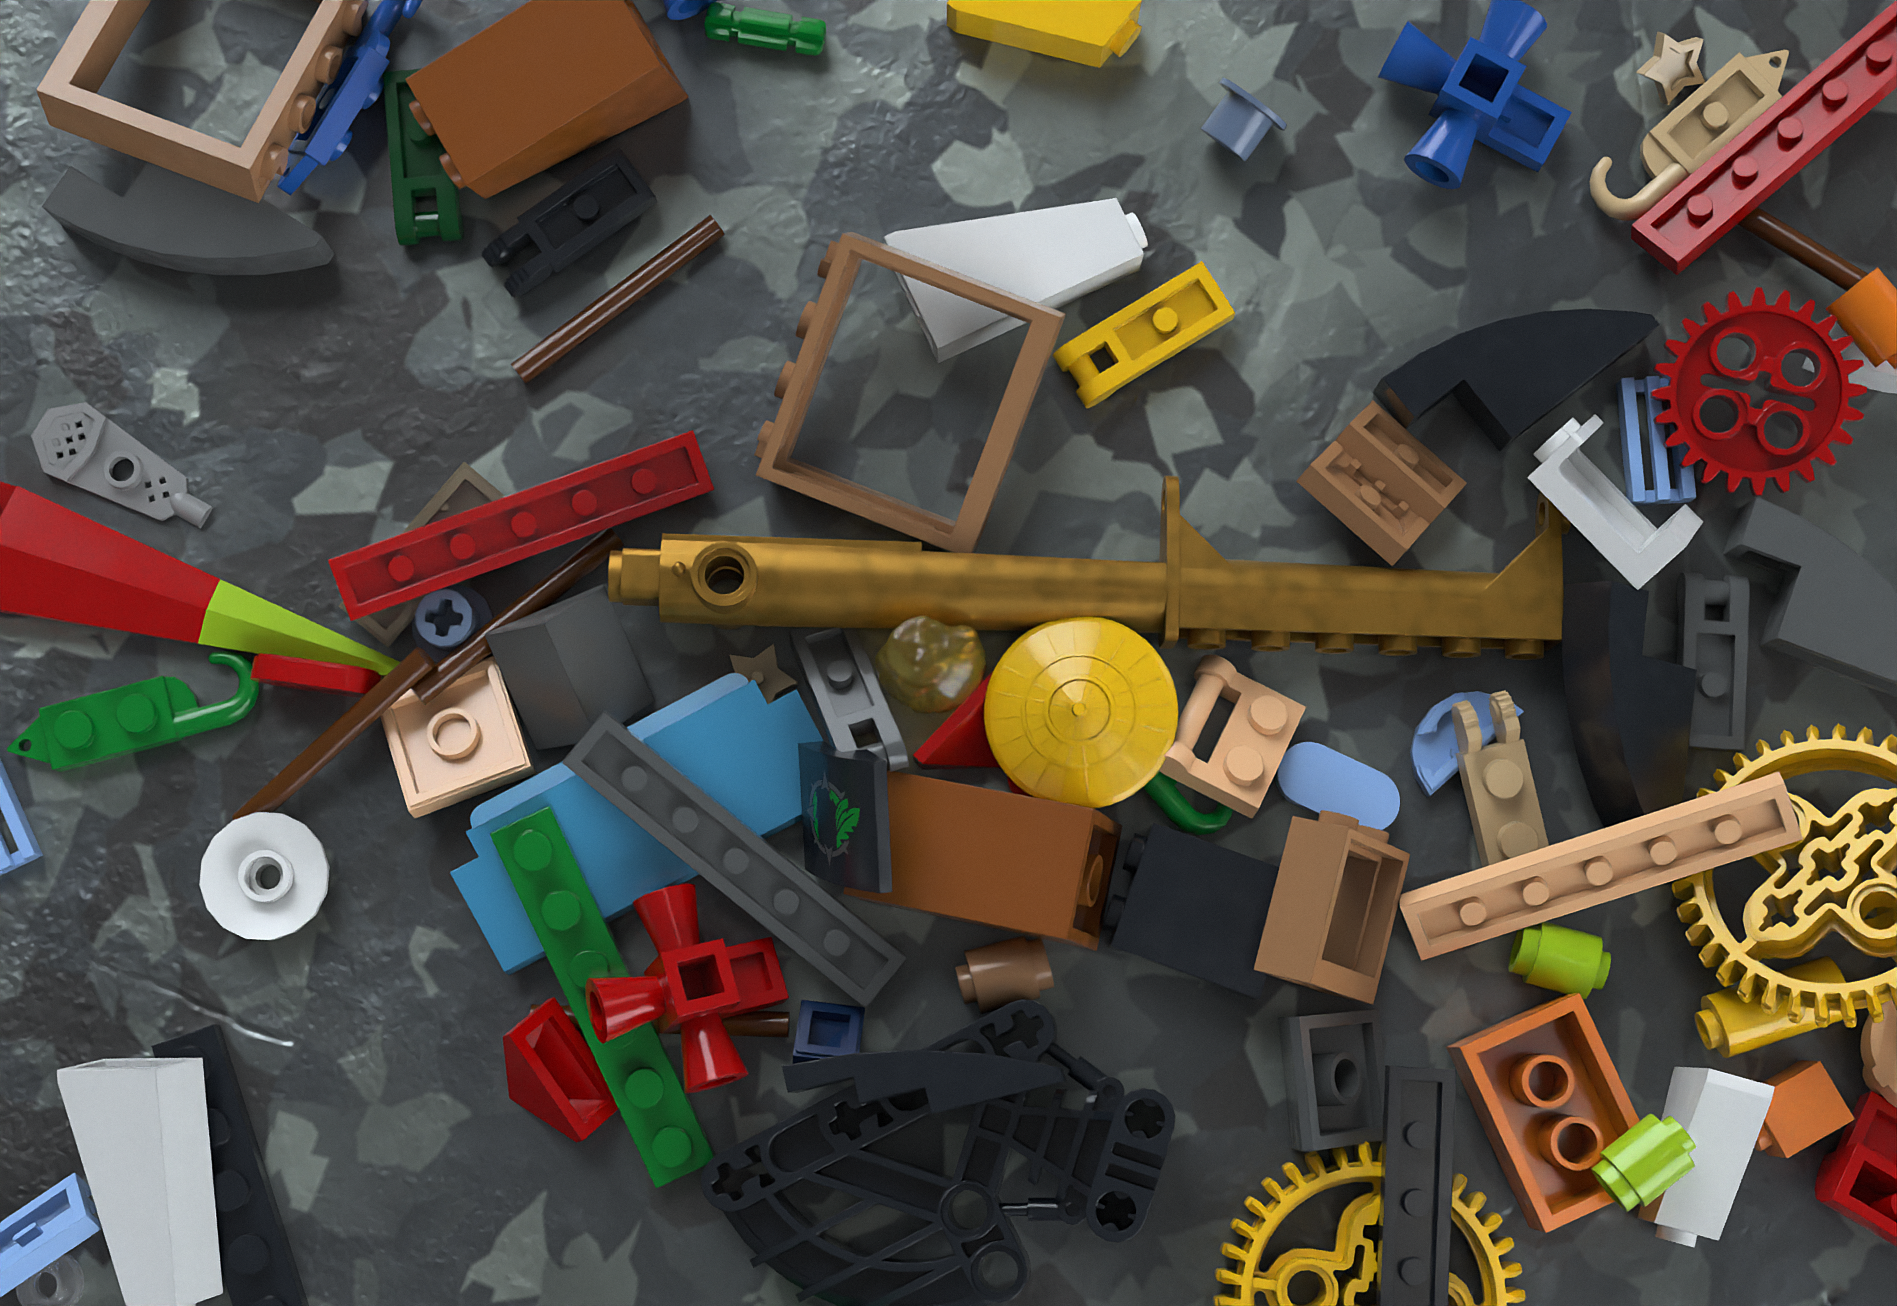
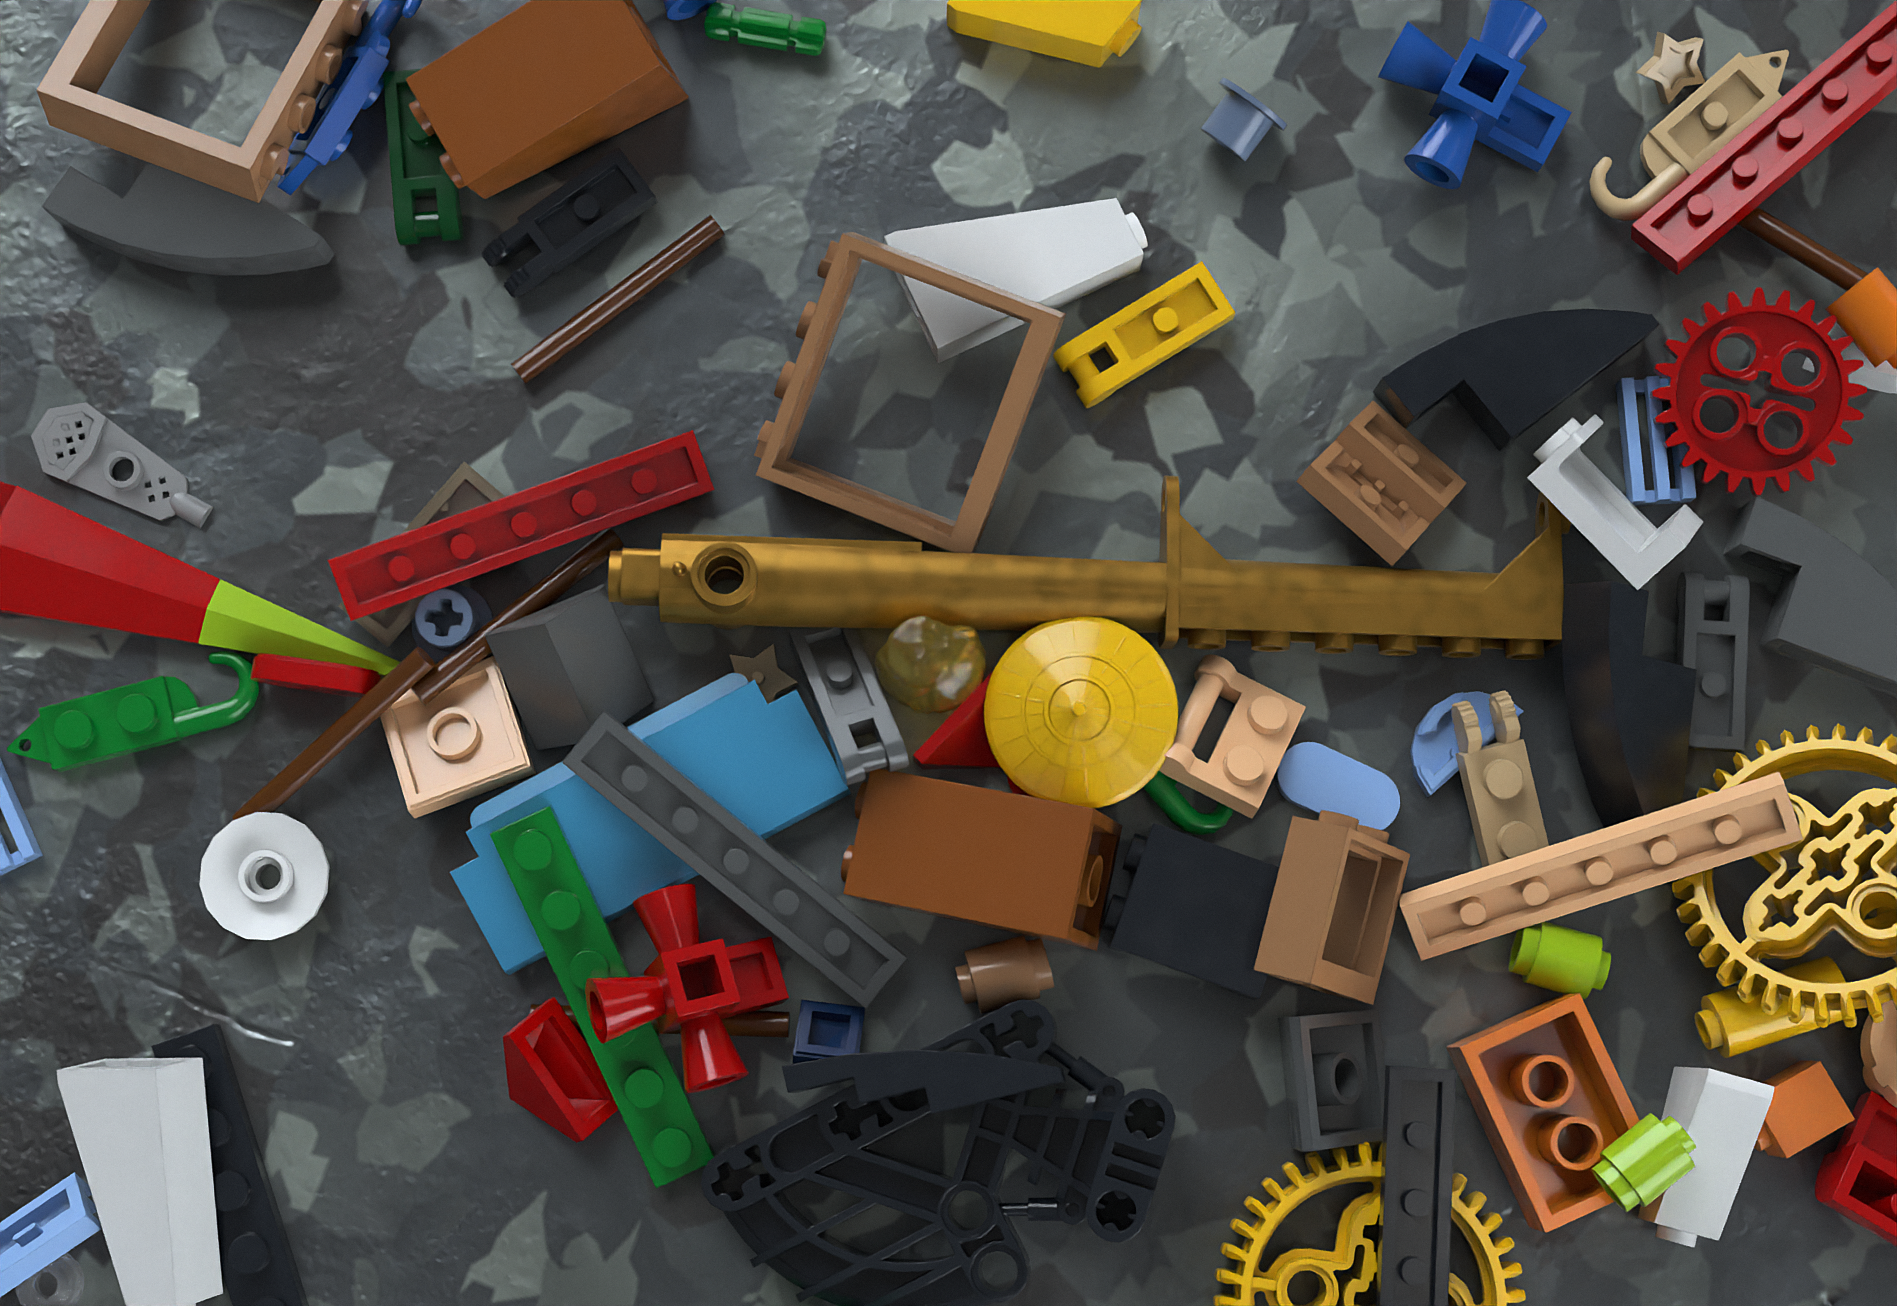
(845, 817): black slope -> none

